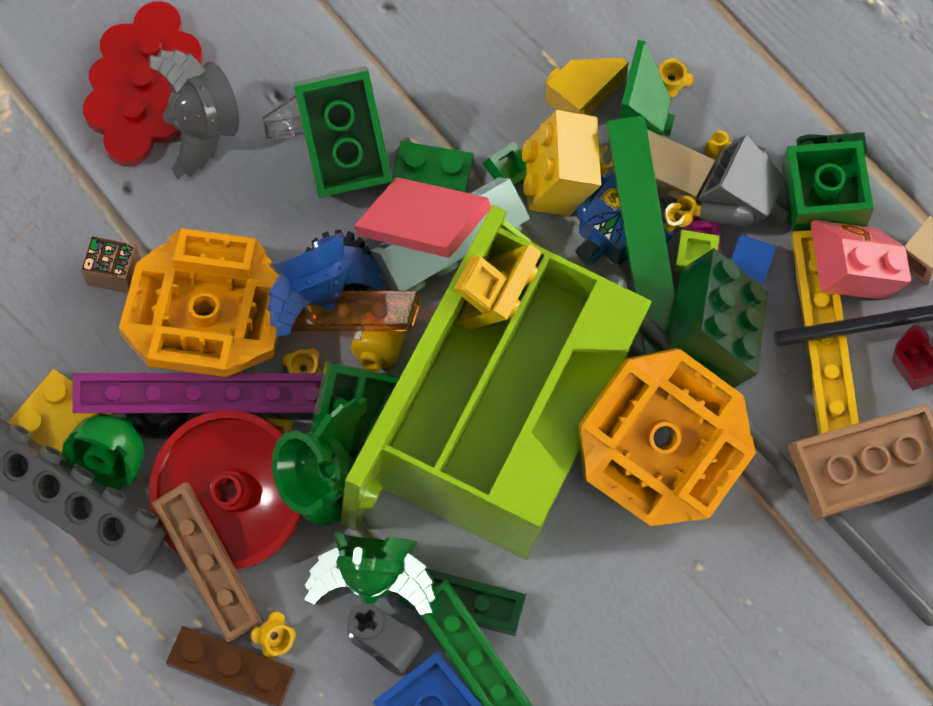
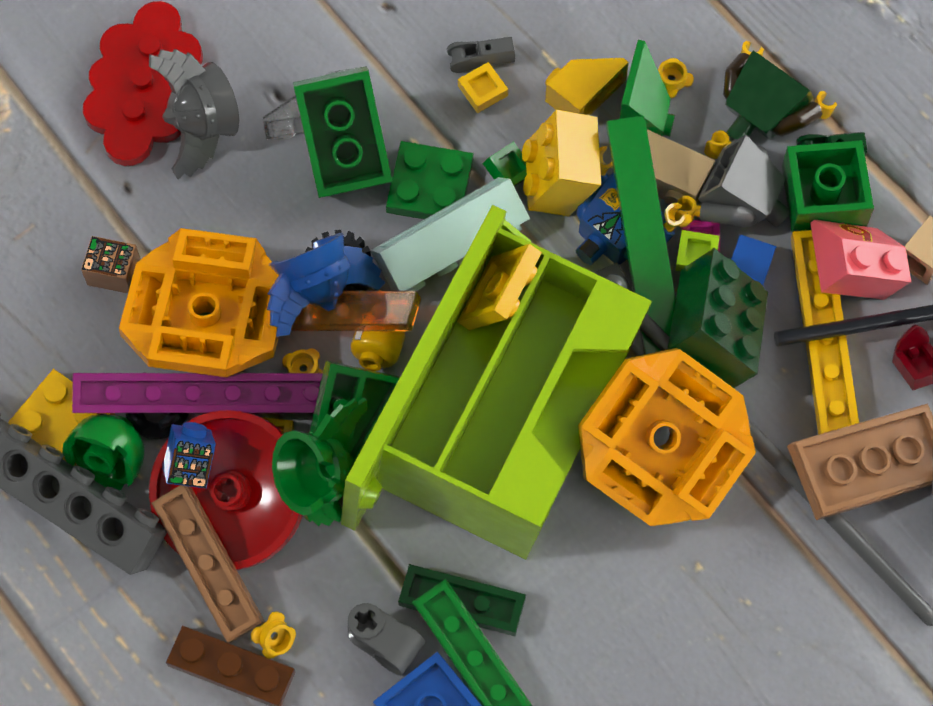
(189, 455): none -> brick
(372, 571): green helmet -> none
(423, 217): coral tile -> none
(480, 283): yellow tile -> none
(482, 87): none -> yellow plate
(493, 51): none -> dark grey bar
(768, 98): none -> dark green torso

